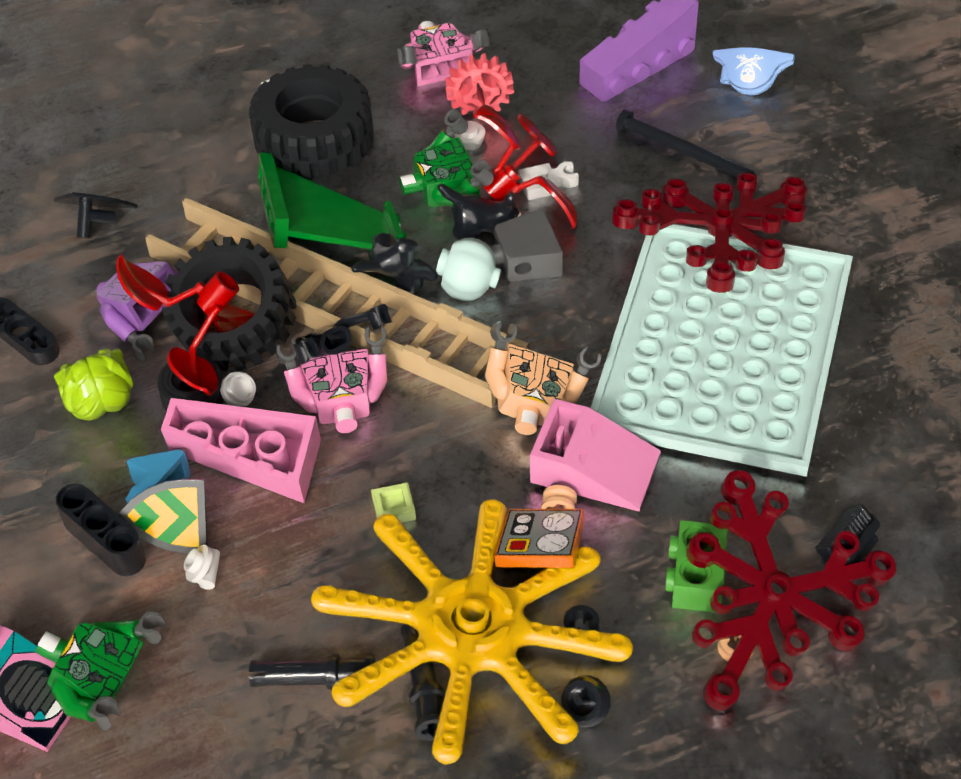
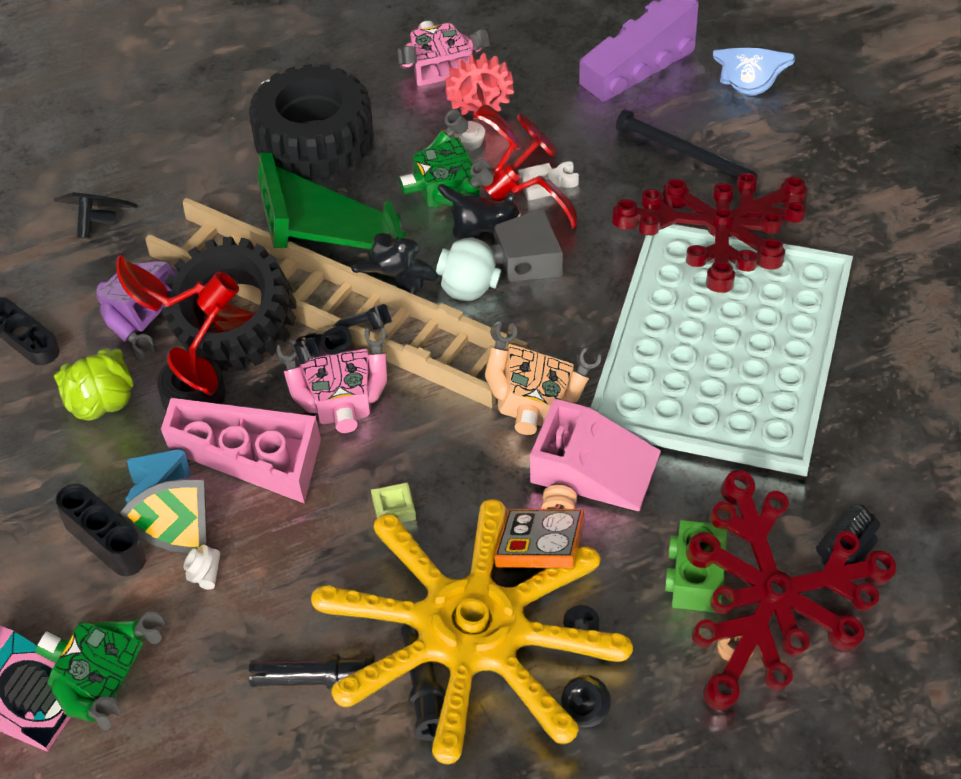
(238, 389): white plate -> none

